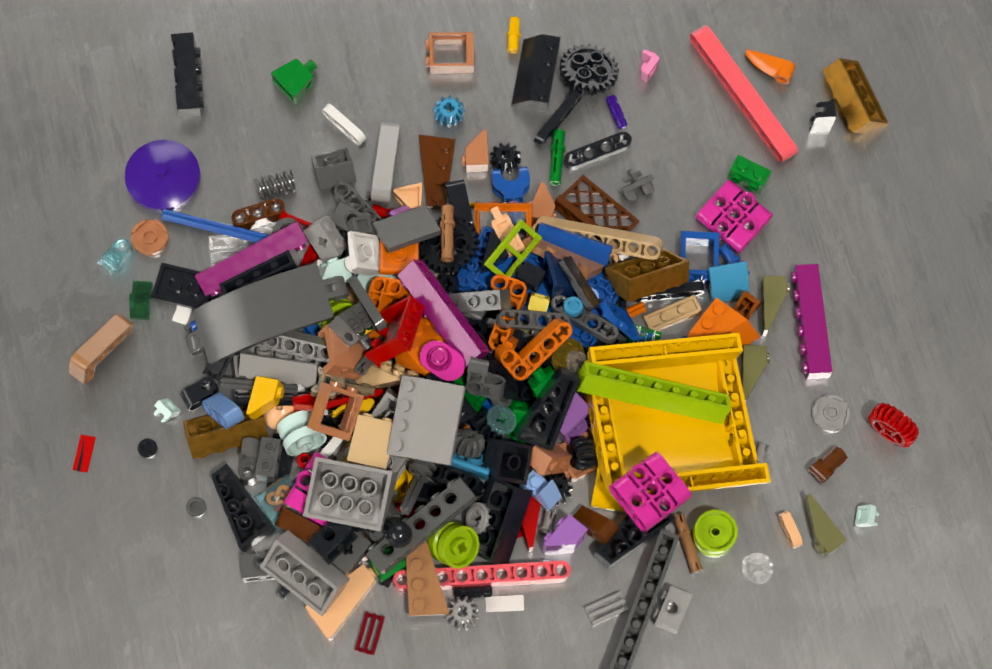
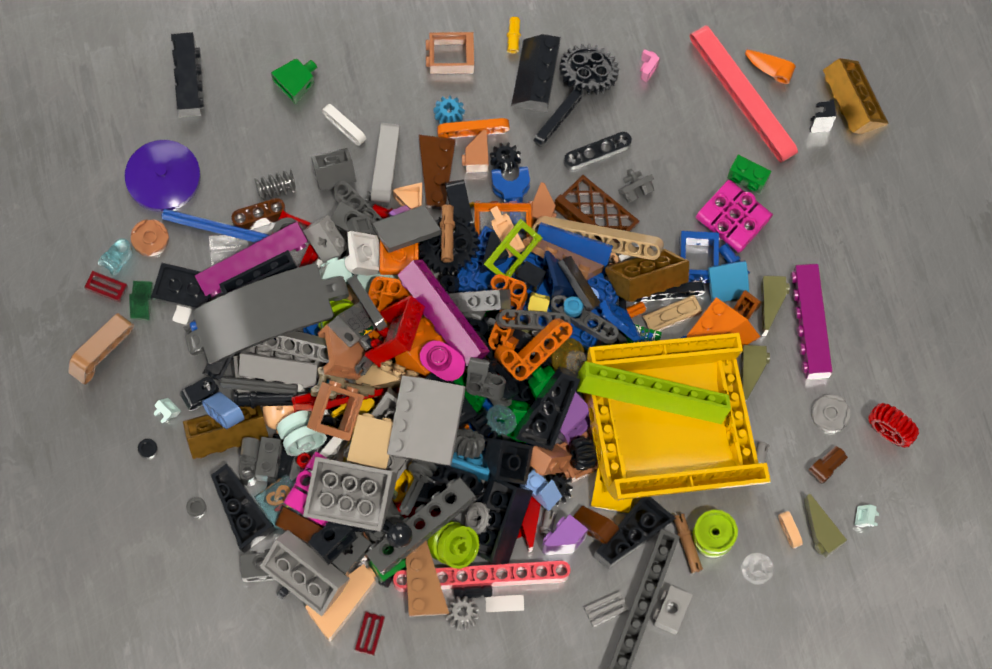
(84, 453): red sticker -> none
(103, 293): none -> dark red tile
(264, 396): yellow slope -> none
(473, 128): none -> orange beam
(557, 157): green pin -> none
(616, 112): dark purple axle -> none
(631, 488): dark pink connector -> none

